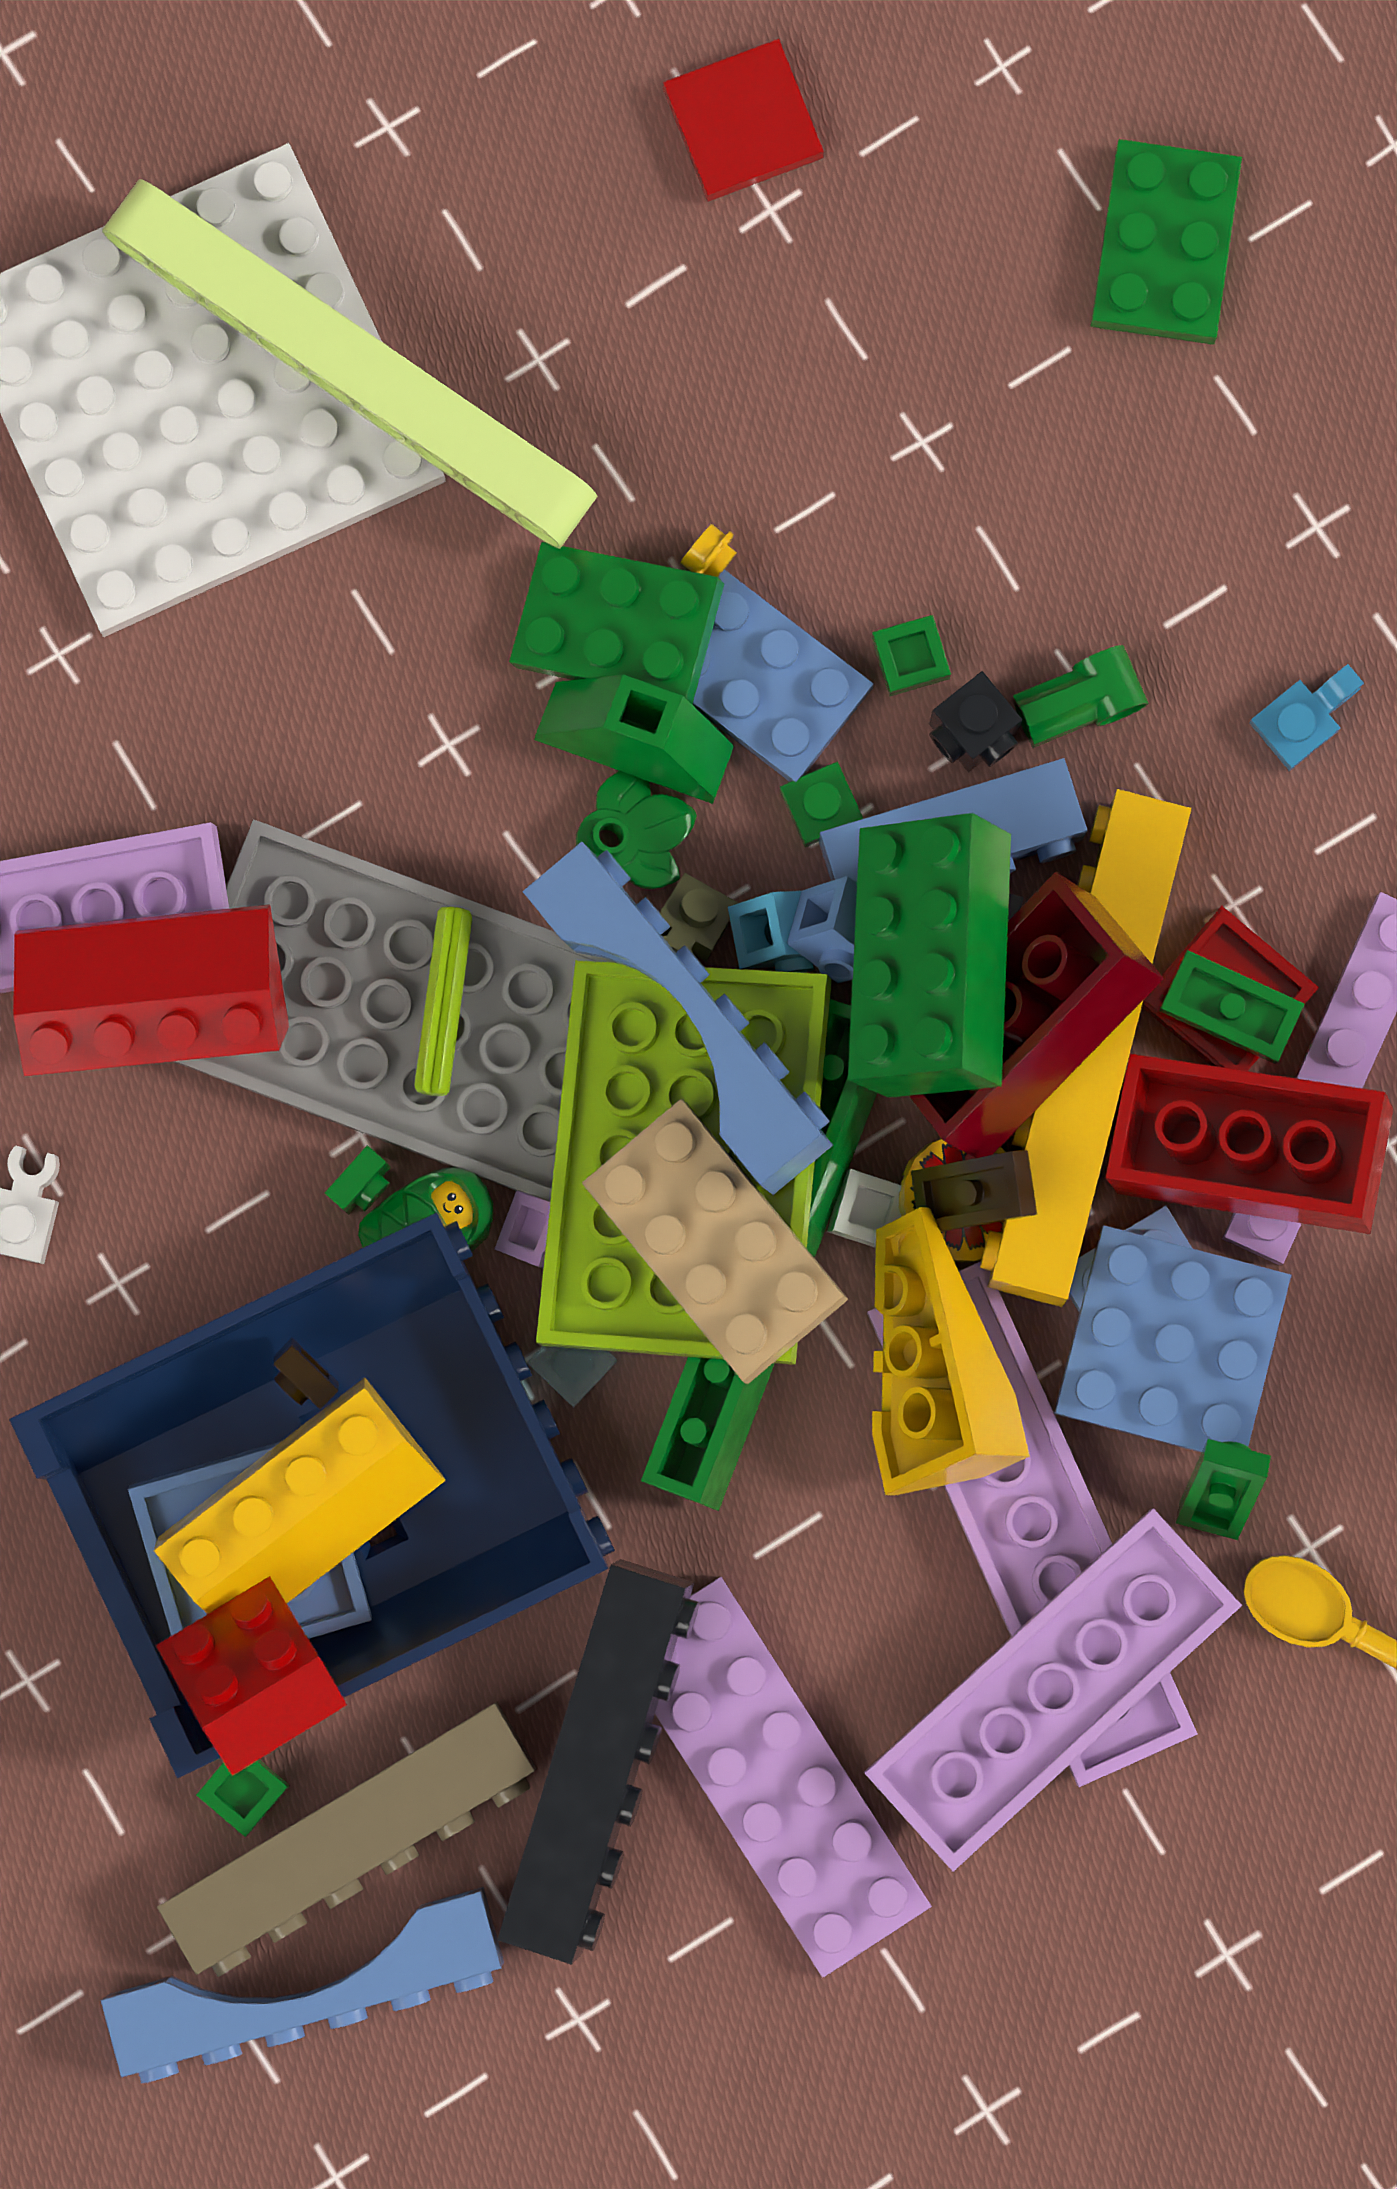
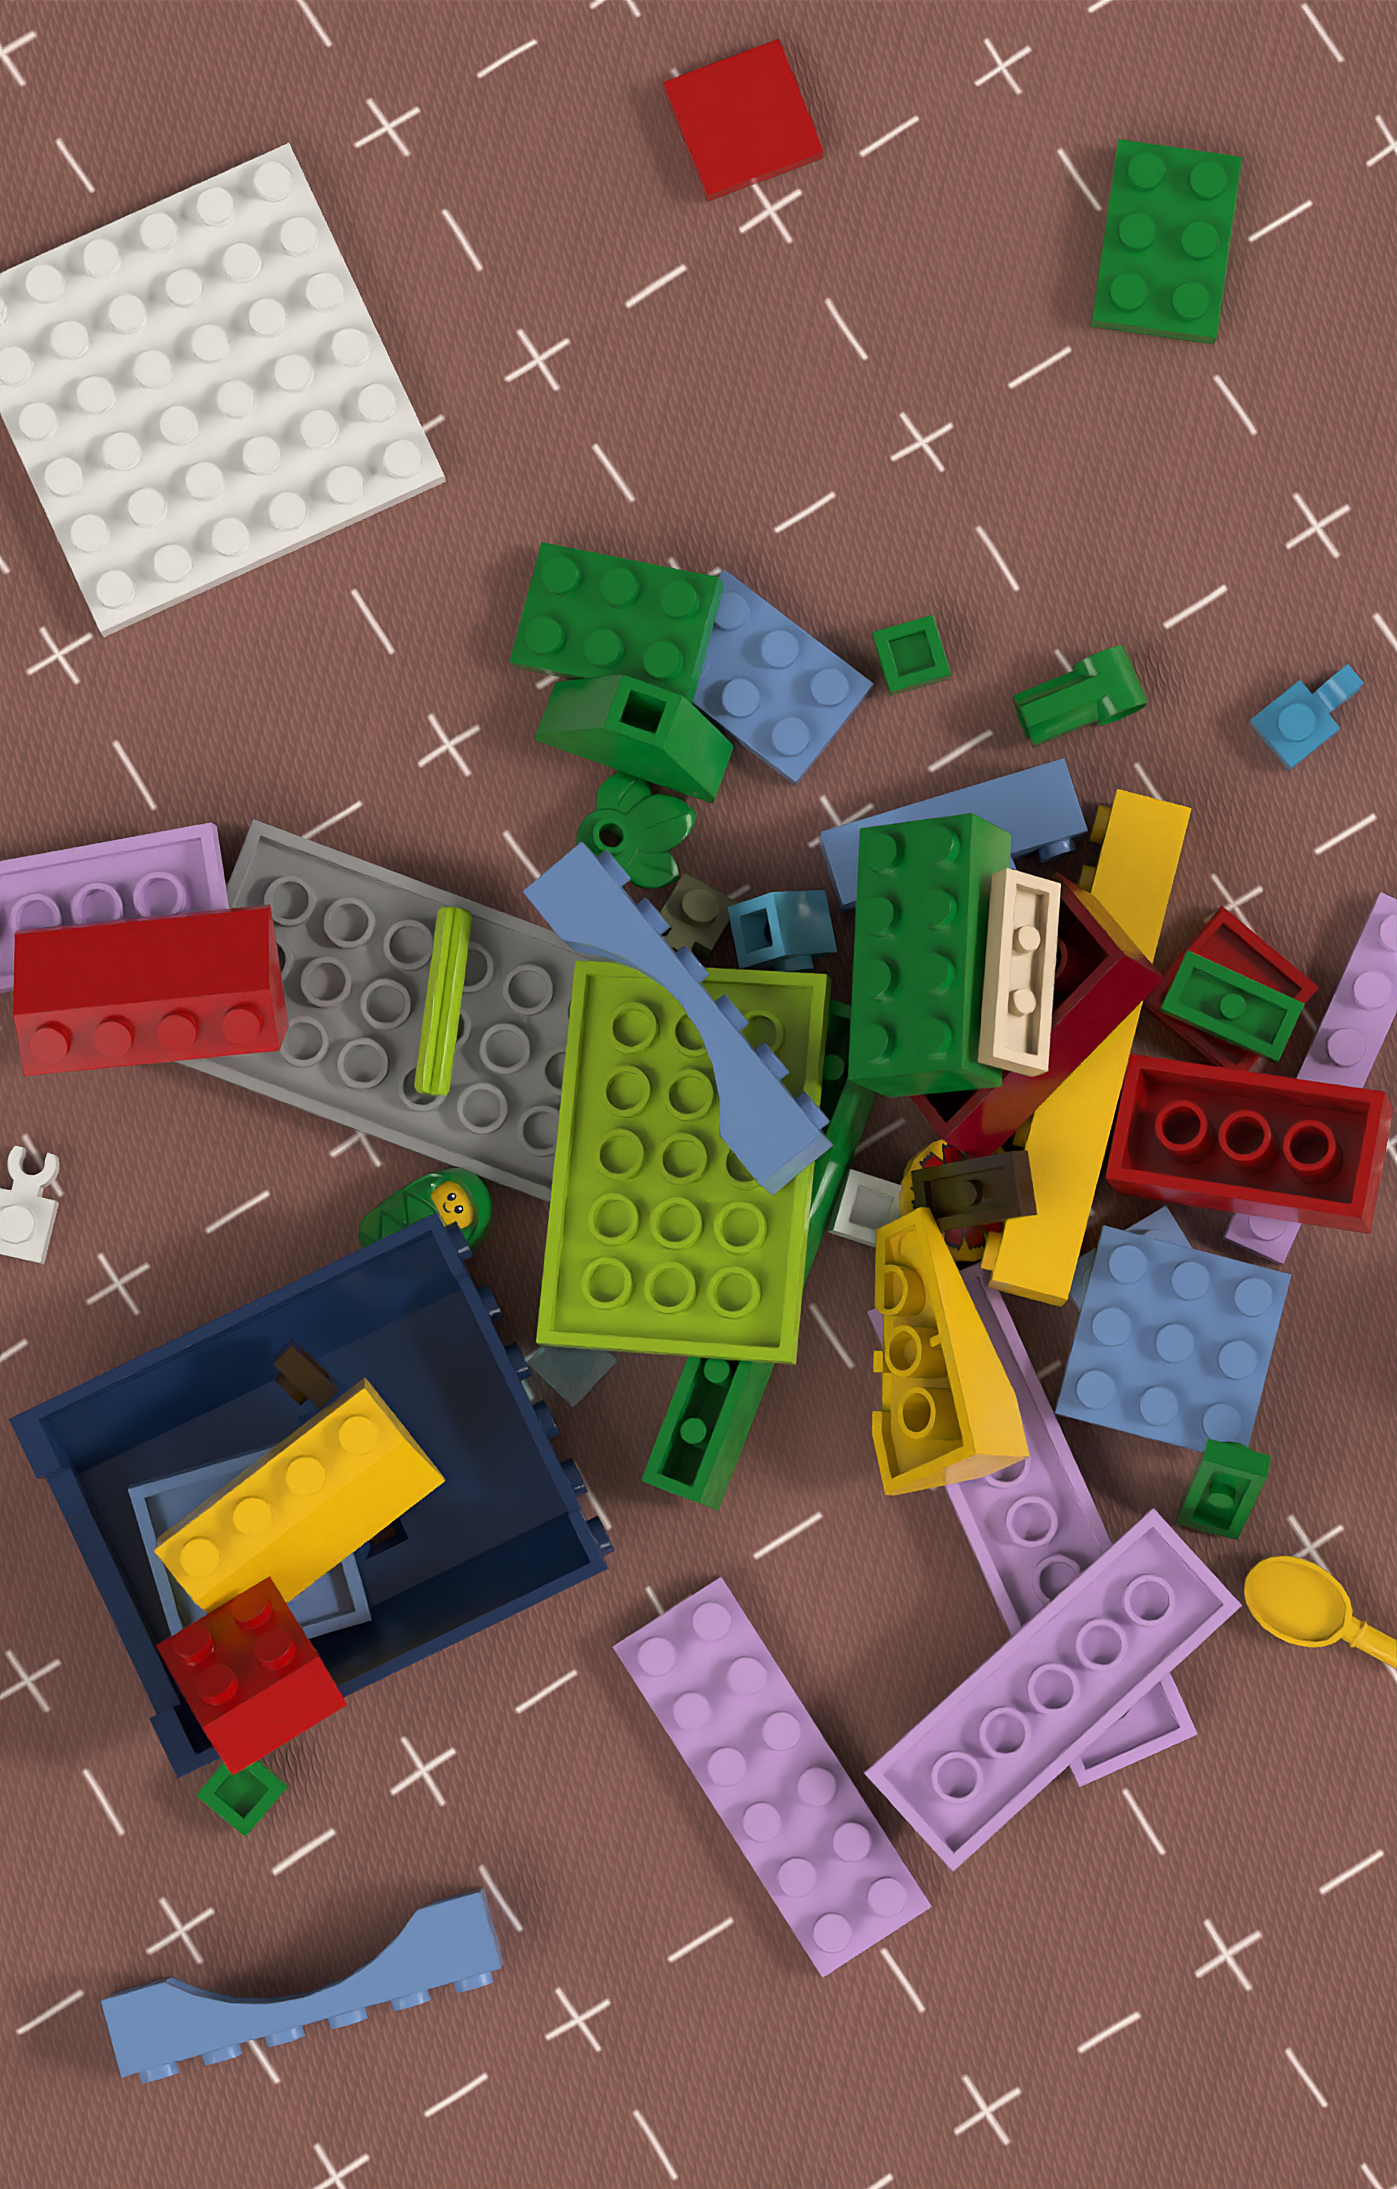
(348, 1838): dark tan brick -> none
(349, 363): yellowish green beam -> none
(360, 1182): green plate -> none
(525, 1229): lavender plate -> none
(597, 1762): black brick -> none
(710, 552): yellow plate -> none
(714, 1241): tan plate -> none
(820, 802): green plate -> none
(826, 927): medium blue brick -> none
(975, 724): black brick -> none
(1019, 972): none -> tan plate

